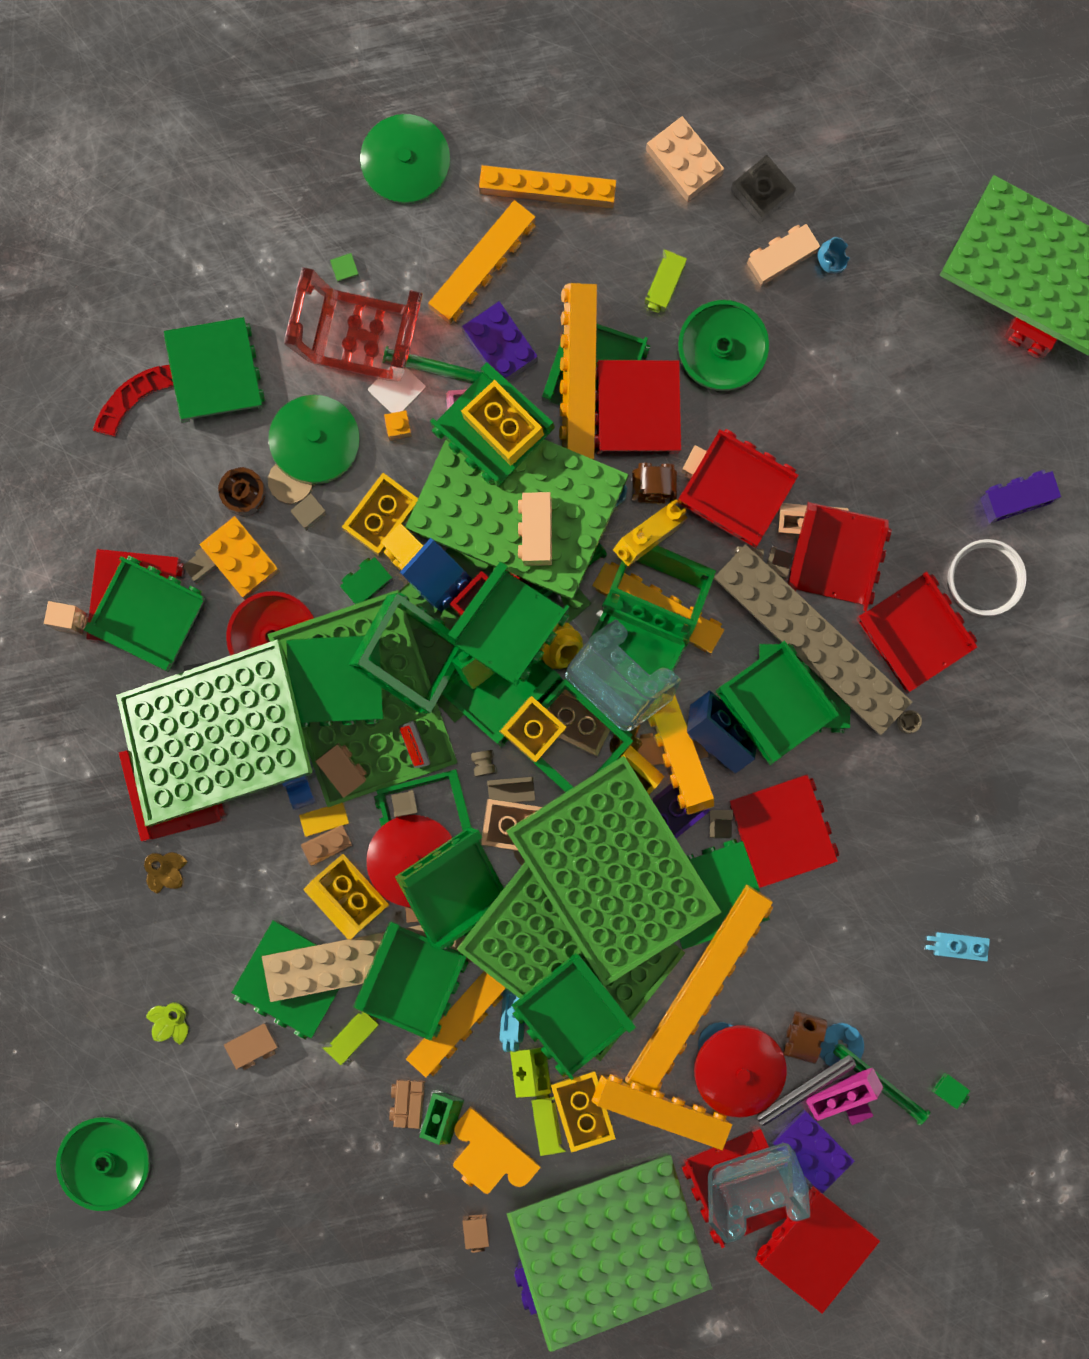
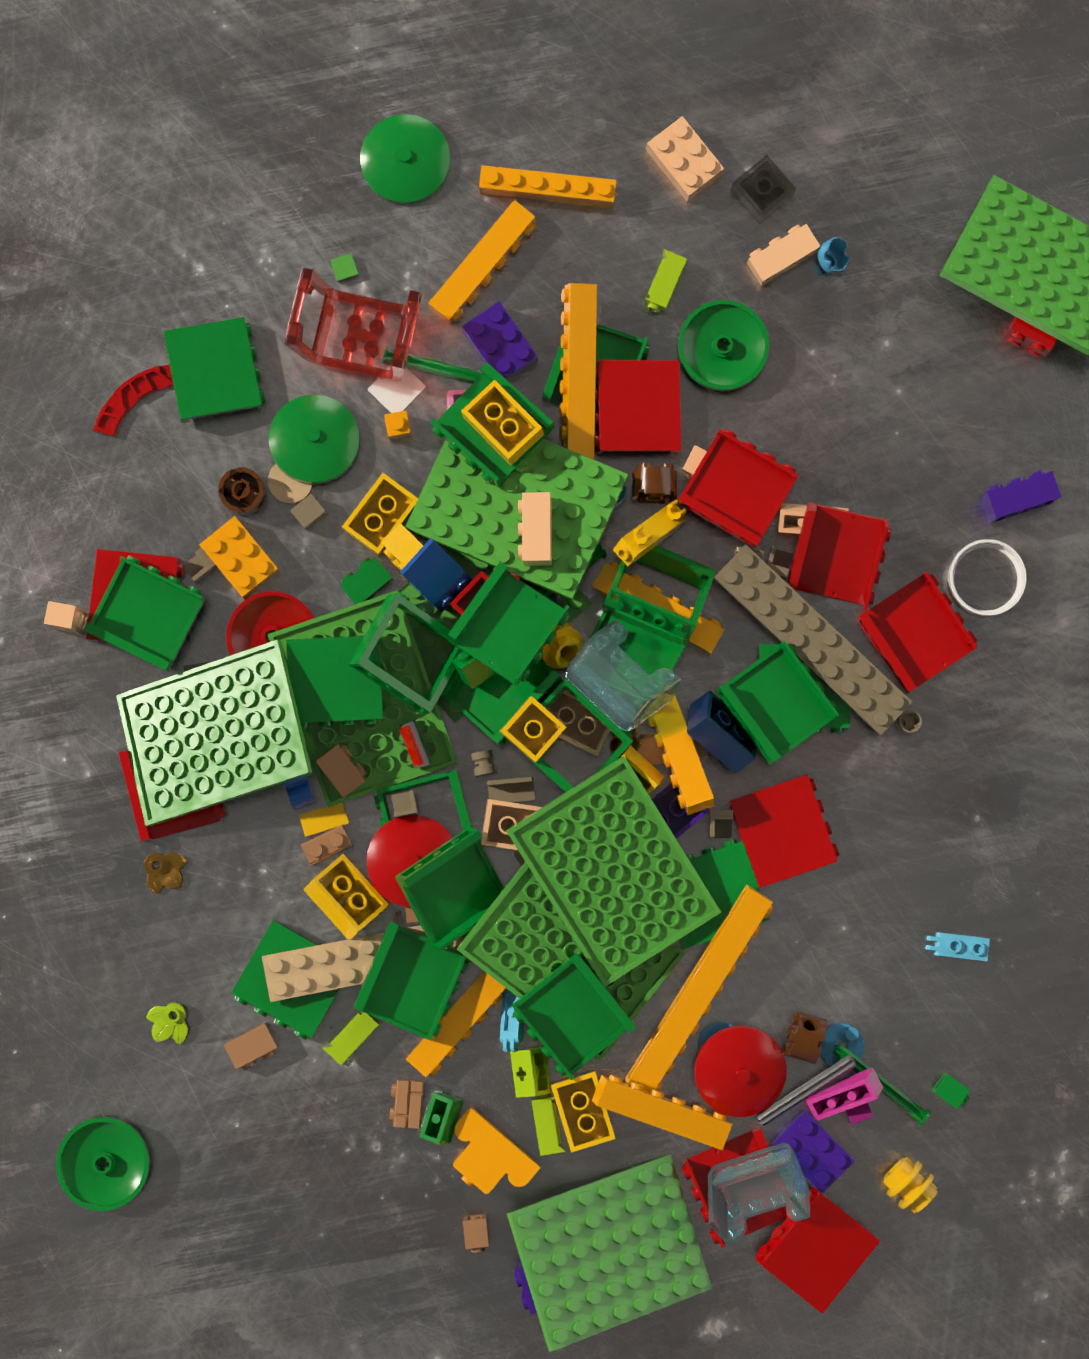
(910, 1185): none -> yellow piece

